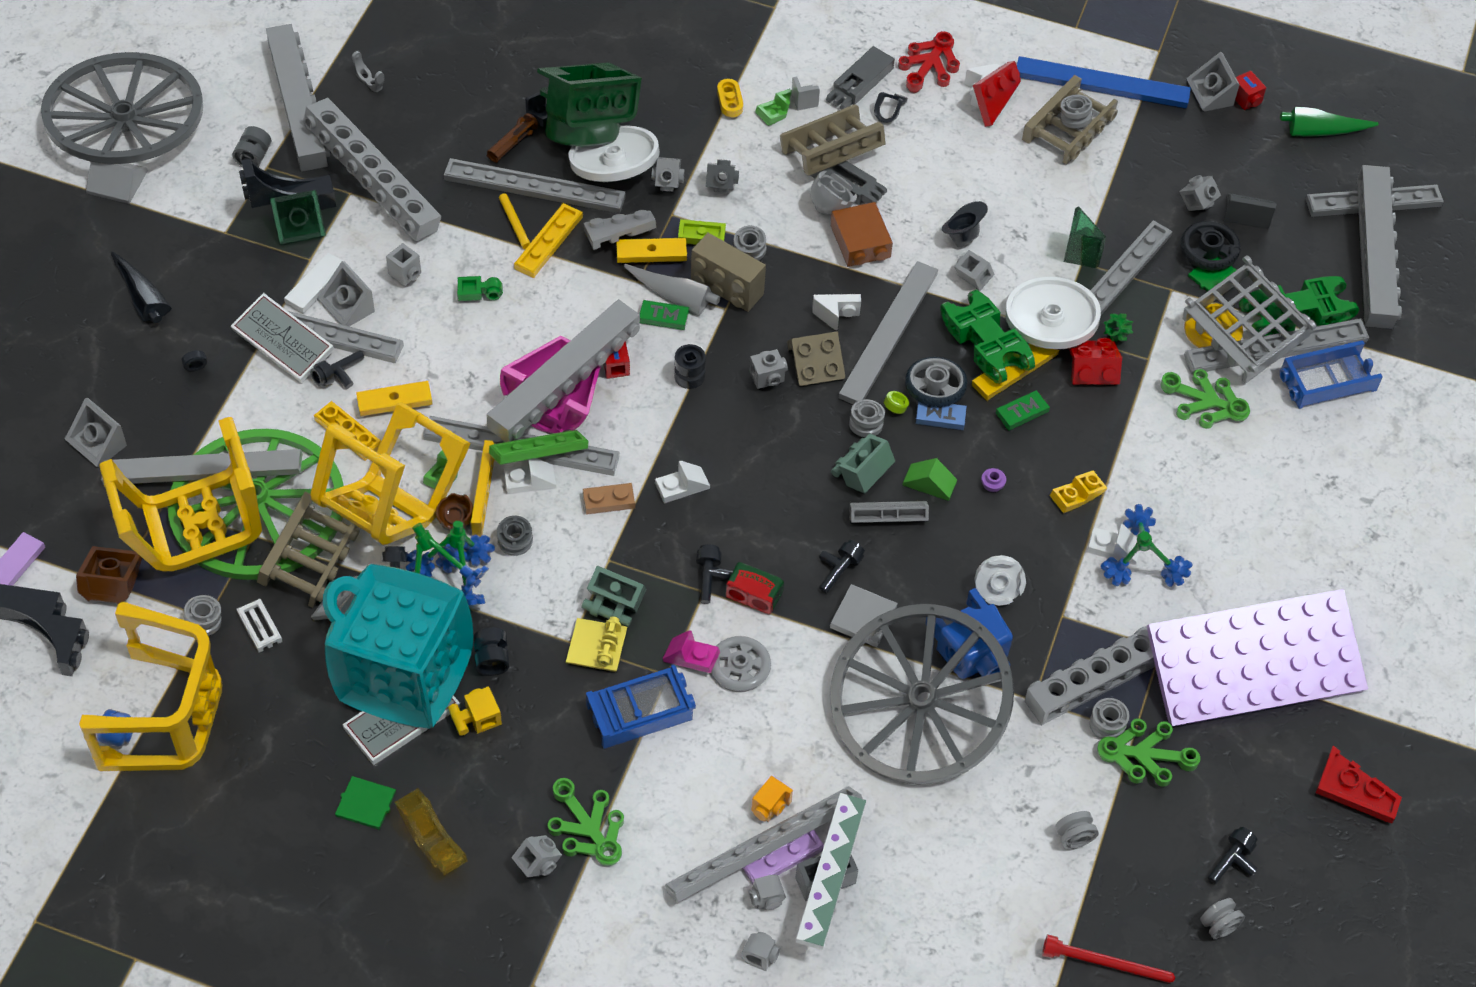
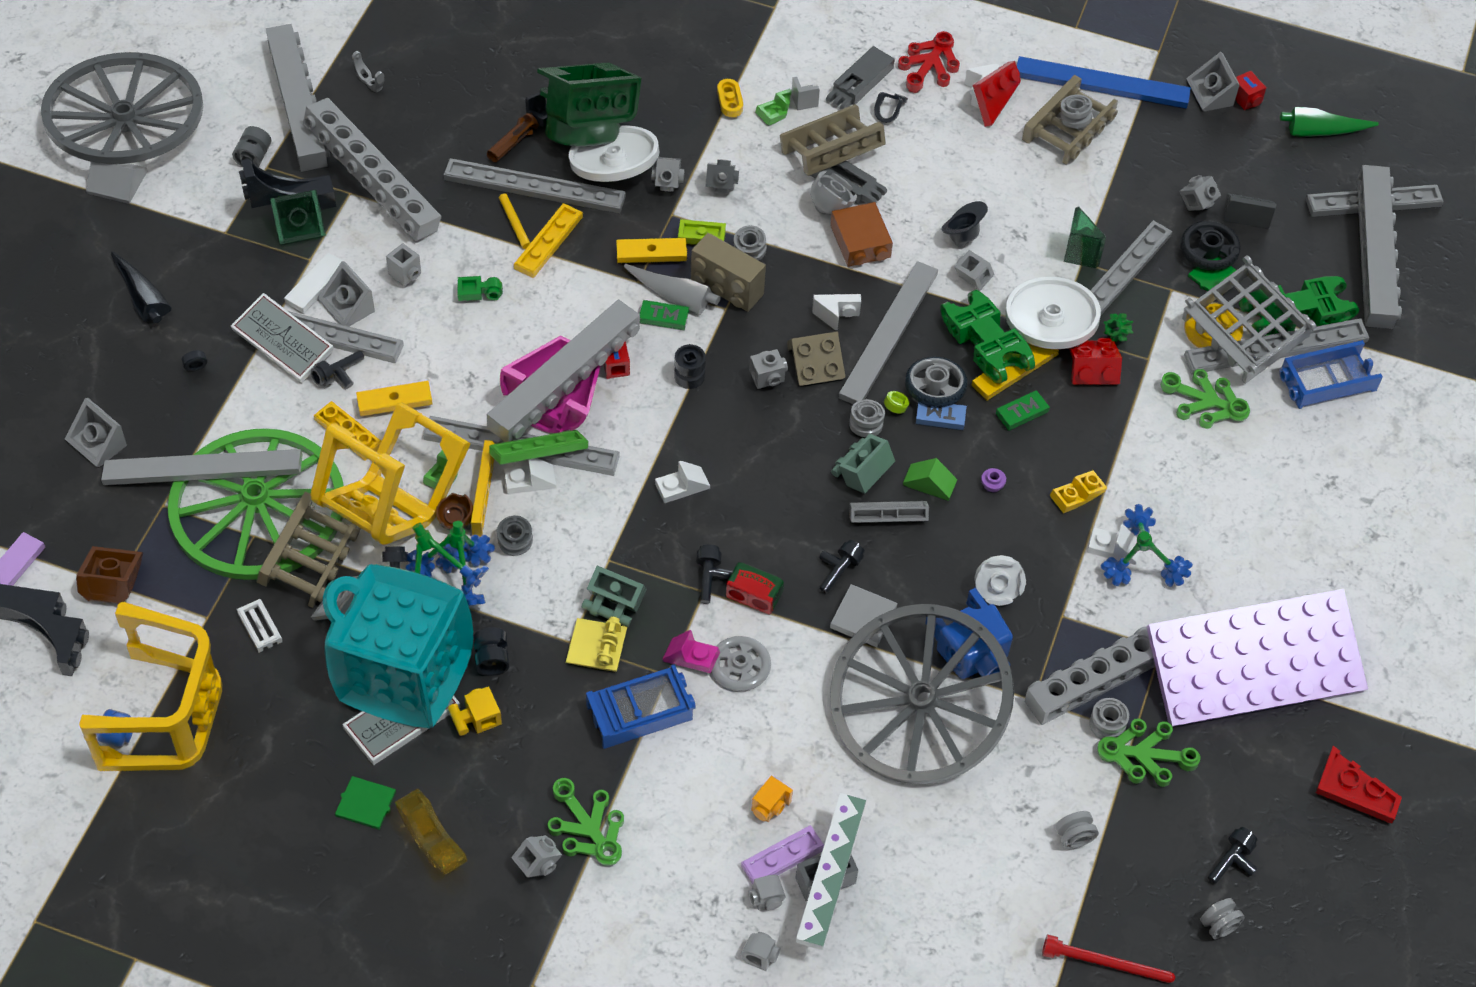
(159, 557): yellow windscreen -> none
(205, 606): light grey wheel -> none
(608, 498): medium nougat plate -> none
(610, 229): light grey wing -> none
(755, 847): light grey tile -> none

